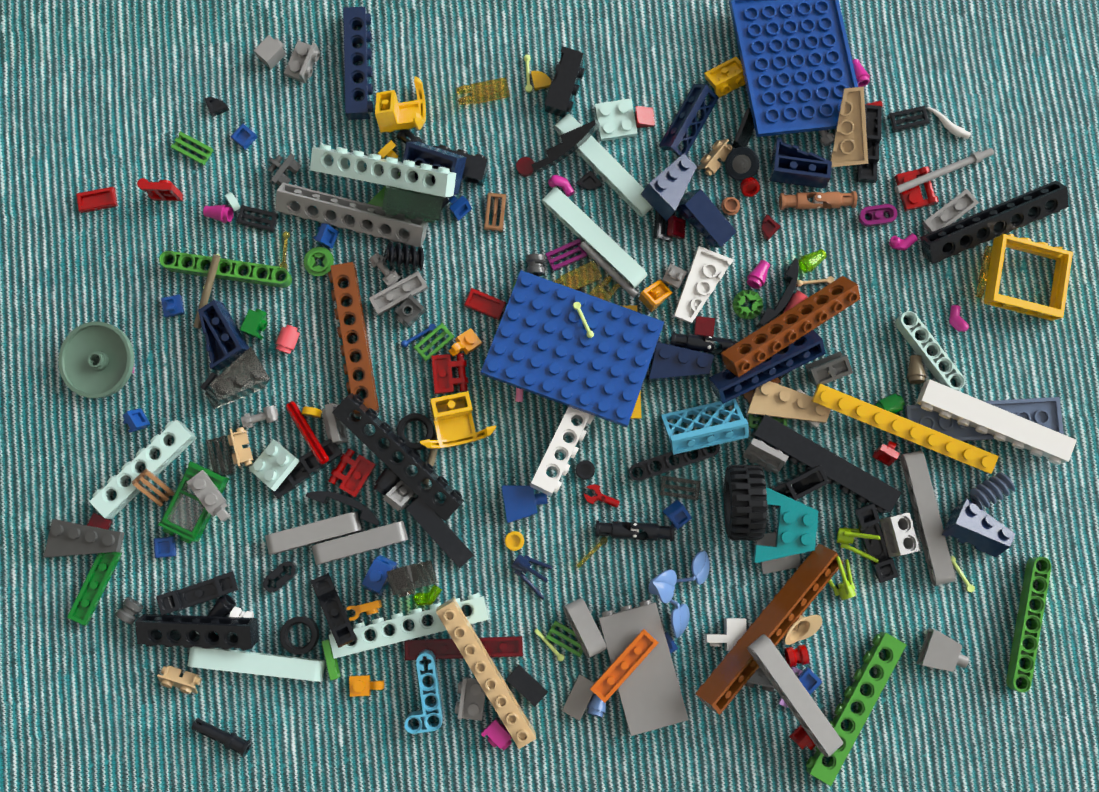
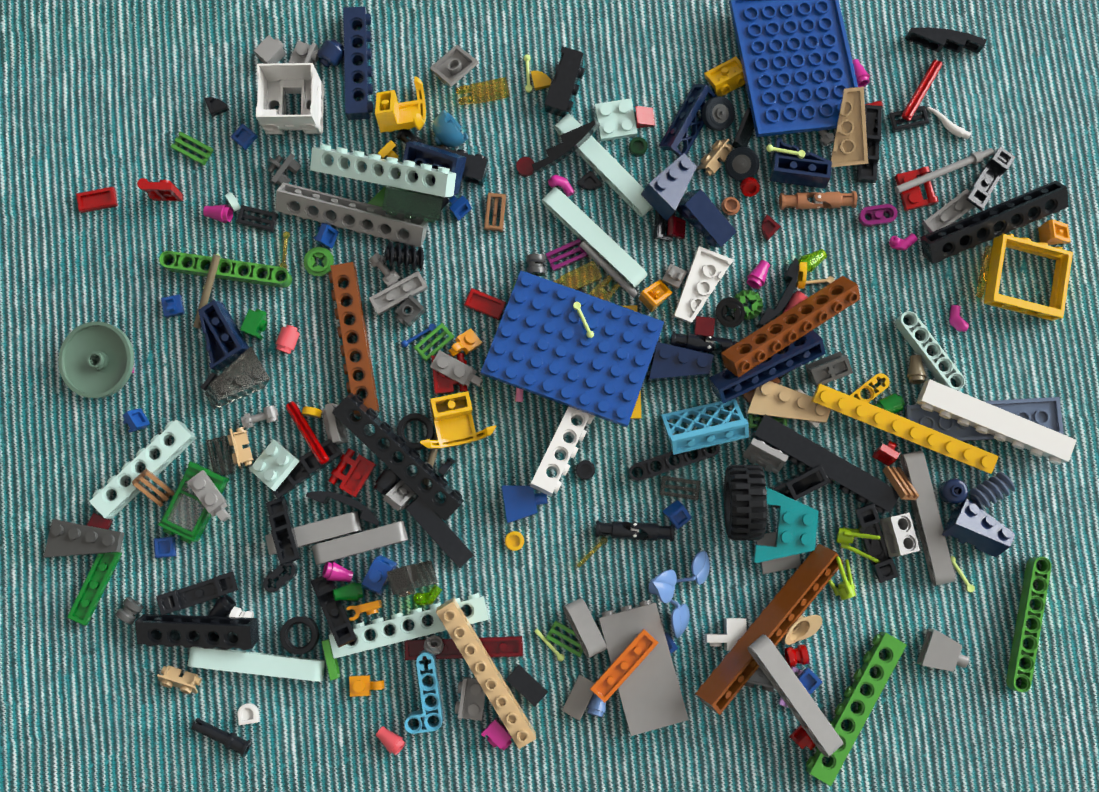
(248, 714): none -> white tile
(282, 531): none -> black slope
(293, 79): none -> white piece
(331, 53): none -> dark blue head
(335, 572): none -> dark pink cone
(349, 592): none -> green cone
(391, 741): none -> coral cone
(433, 641): none -> light grey plate
(445, 468): none -> black tile
(448, 131): none -> dark azure cylinder
(453, 66): none -> light grey slope
(455, 370): none -> light grey hinge
(522, 564): dark blue plant -> none
(601, 497): red bar -> none
(638, 146): none -> dark green tile
(718, 113): none -> black wheel
(722, 309): none -> black gear
(801, 154): none -> yellowish green hinge
(802, 275): none -> yellow tile
(872, 381): none -> yellow beam
(900, 483): none -> medium nougat tile
(921, 90): none -> red axle
(938, 38): none -> black slope
(953, 491): none -> dark blue head
(989, 177): none -> slope
(1054, 232): none -> light orange slope

